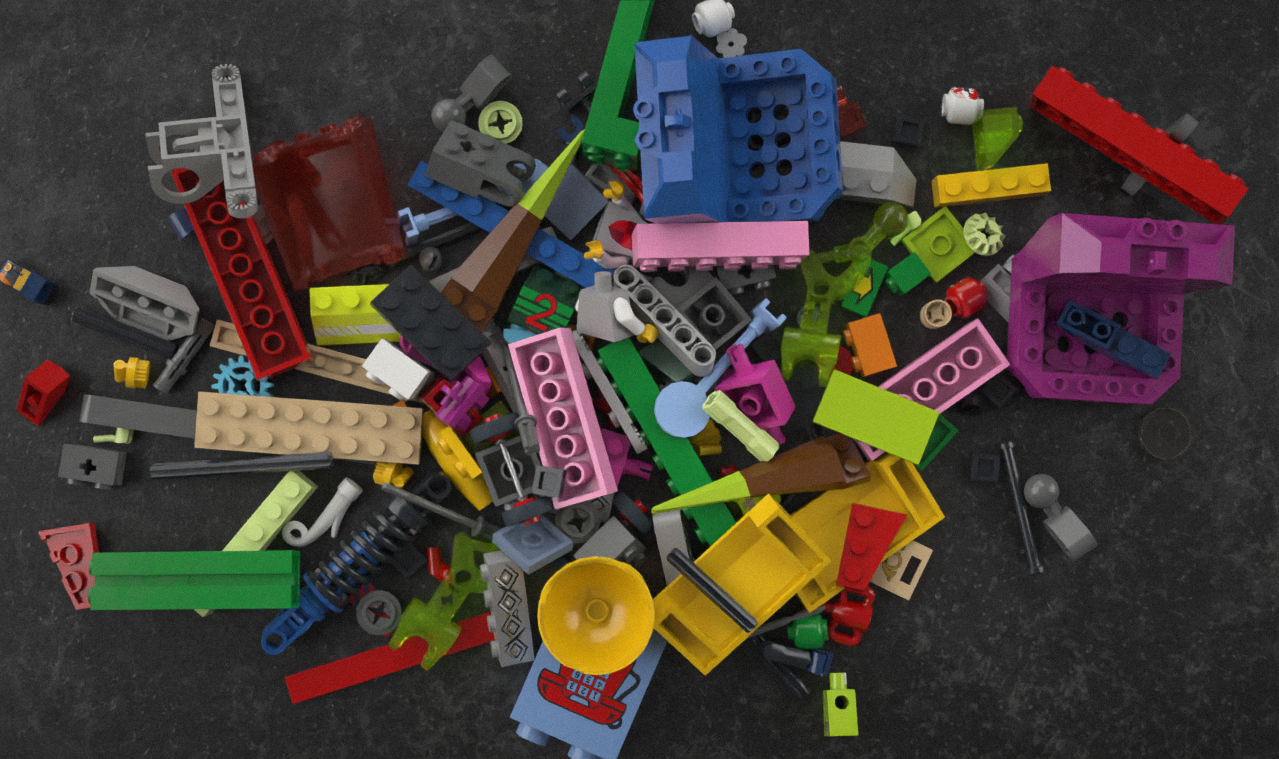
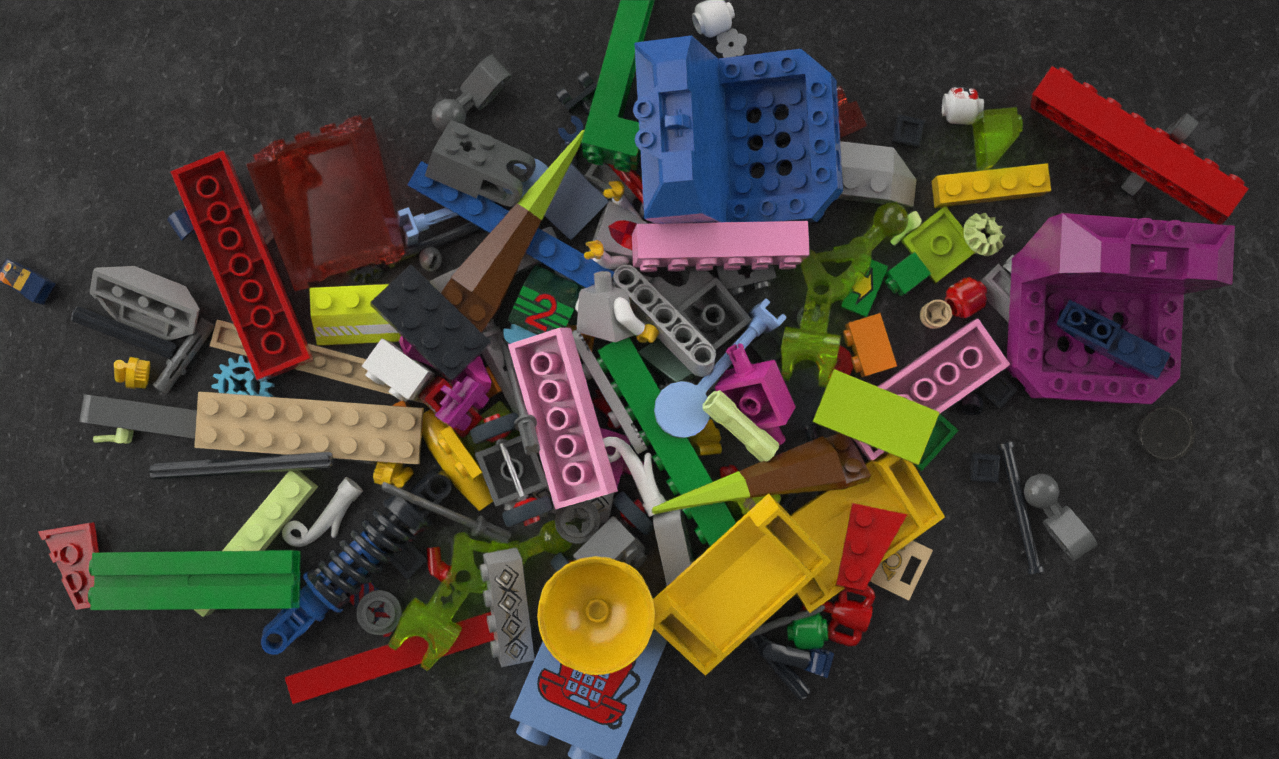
(42, 391): red slope -> none
(76, 468): dark grey brick -> none
(219, 147): light grey piece -> none
(507, 112): yellowish green gear -> none
(532, 544): sand blue tile -> none
(549, 481): tile -> none
(641, 473): none -> white plant
(711, 590): black axle -> none
(844, 720): lime torso -> none

